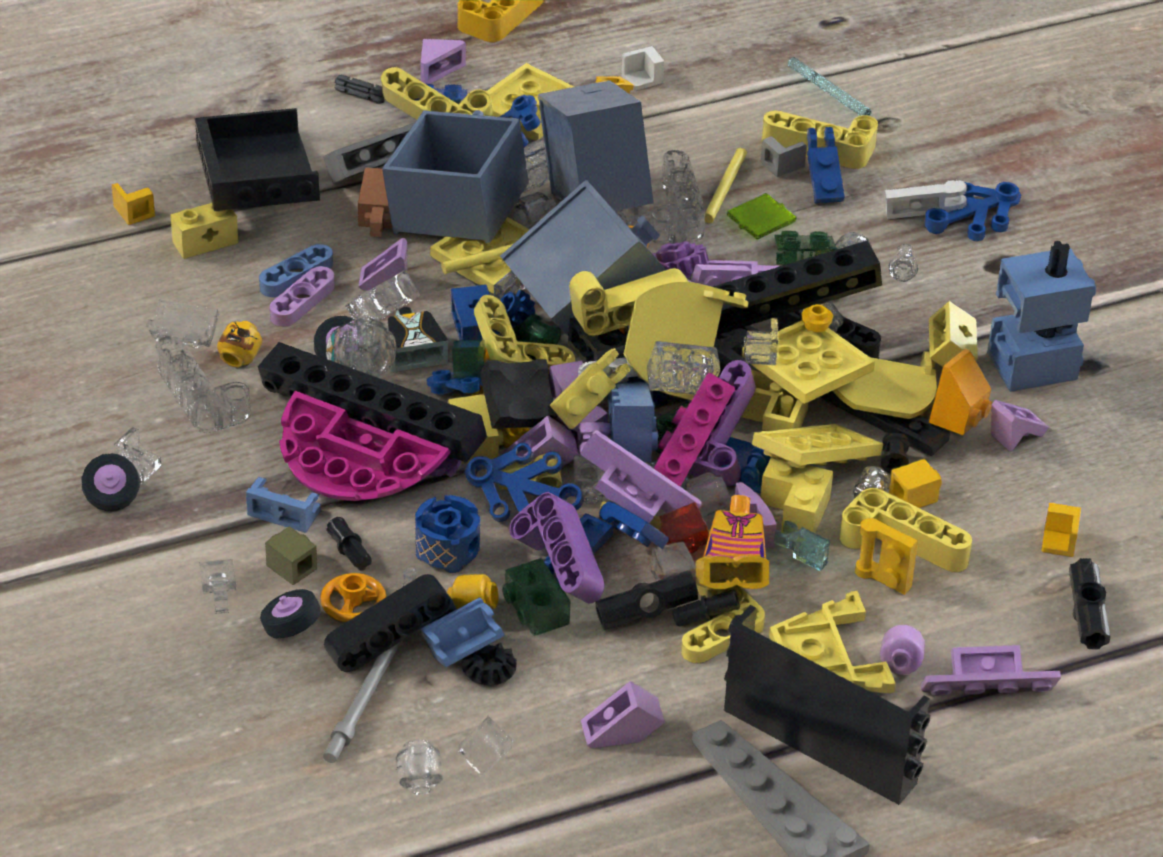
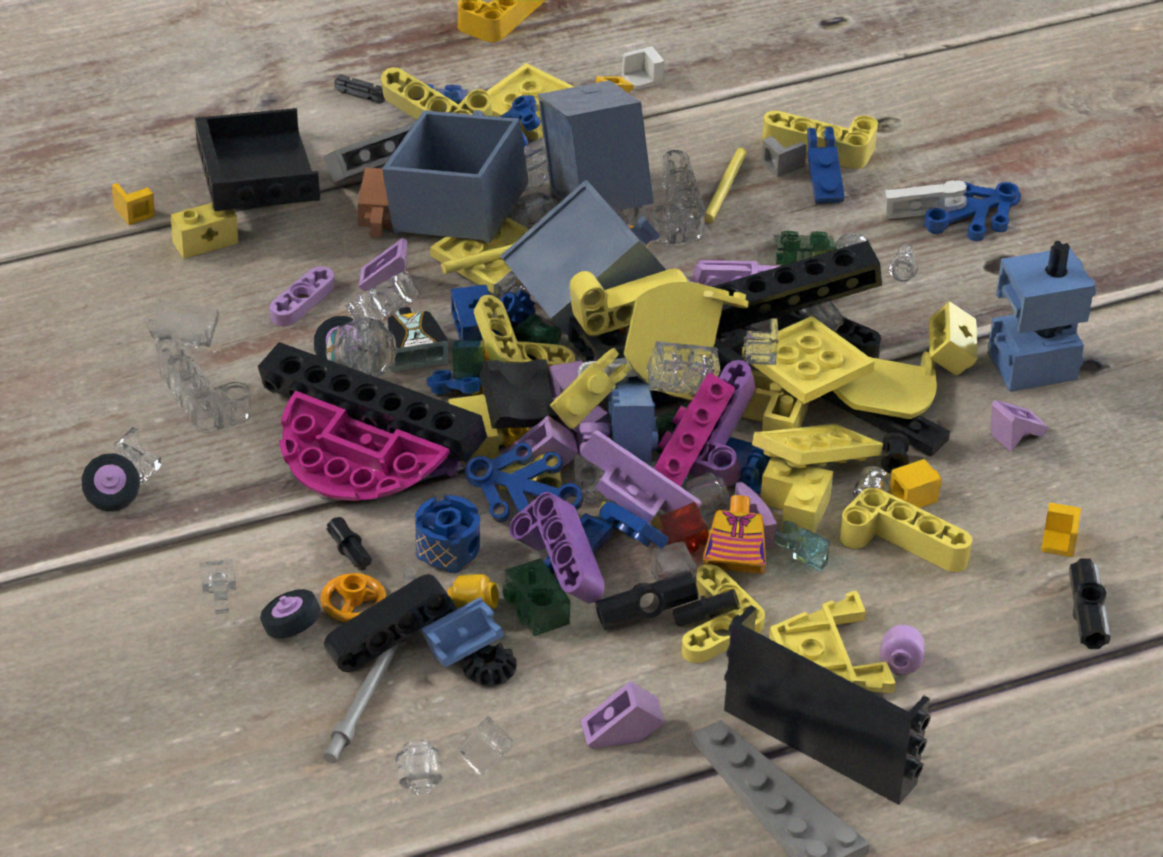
(239, 343): yellow head -> none
(279, 278): medium blue beam -> none
(281, 508): medium blue hinge -> none
(291, 555): olive brick -> none
(441, 58): lavender slope -> none
(682, 256): medium lavender gear -> none
(726, 572): yellow brick -> none
(761, 216): clear neon green piece -> none
(817, 318): yellow plate -> none
(829, 87): clear light blue bar -> none
(896, 556): yellow plate -> none
(961, 395): light orange slope -> none
(989, 669): lavender bracket -> none

